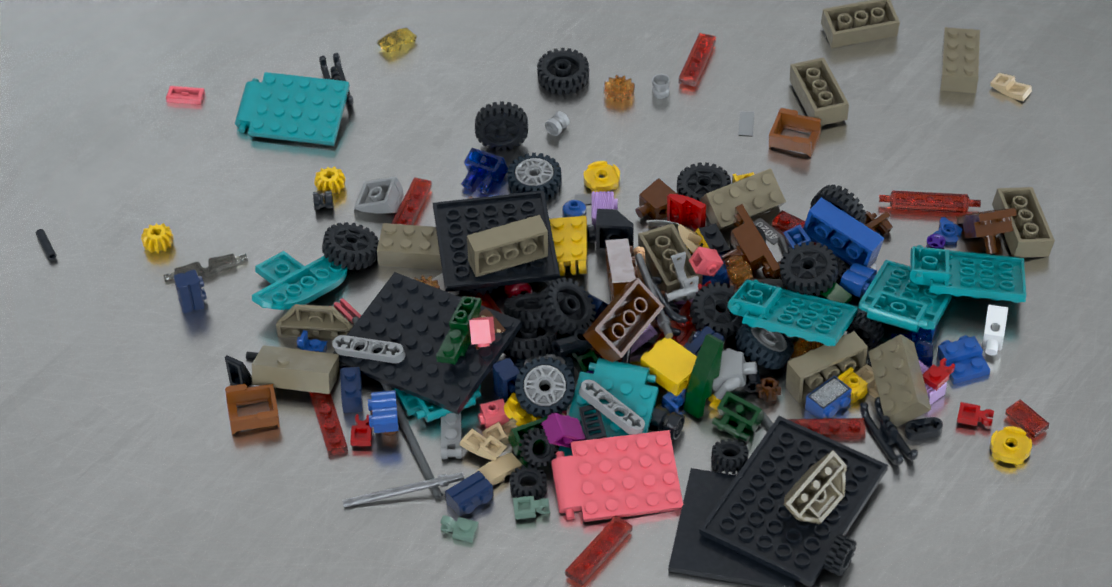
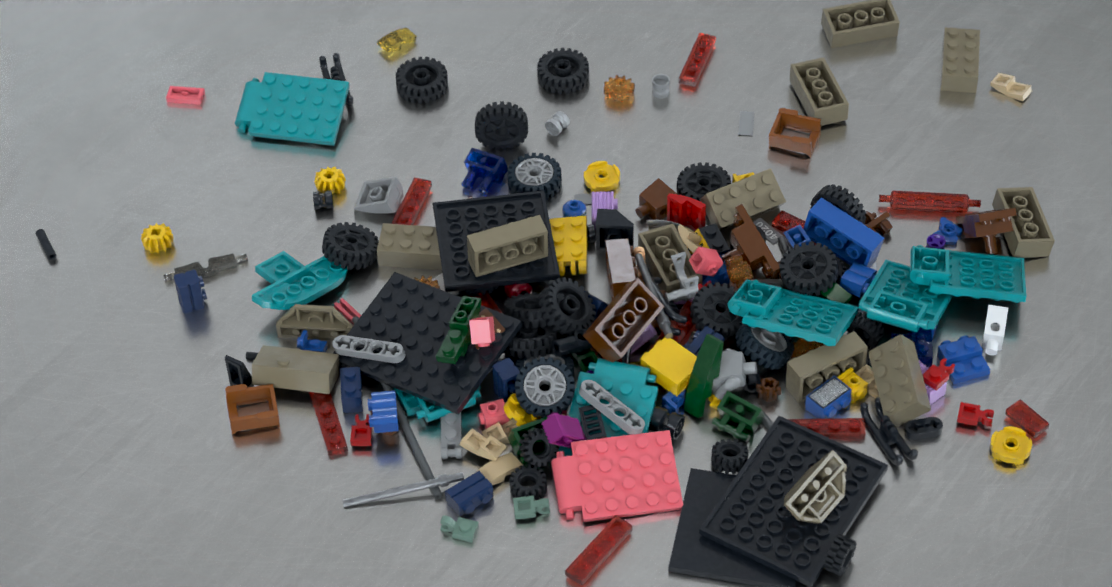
(421, 79): none -> black wheel

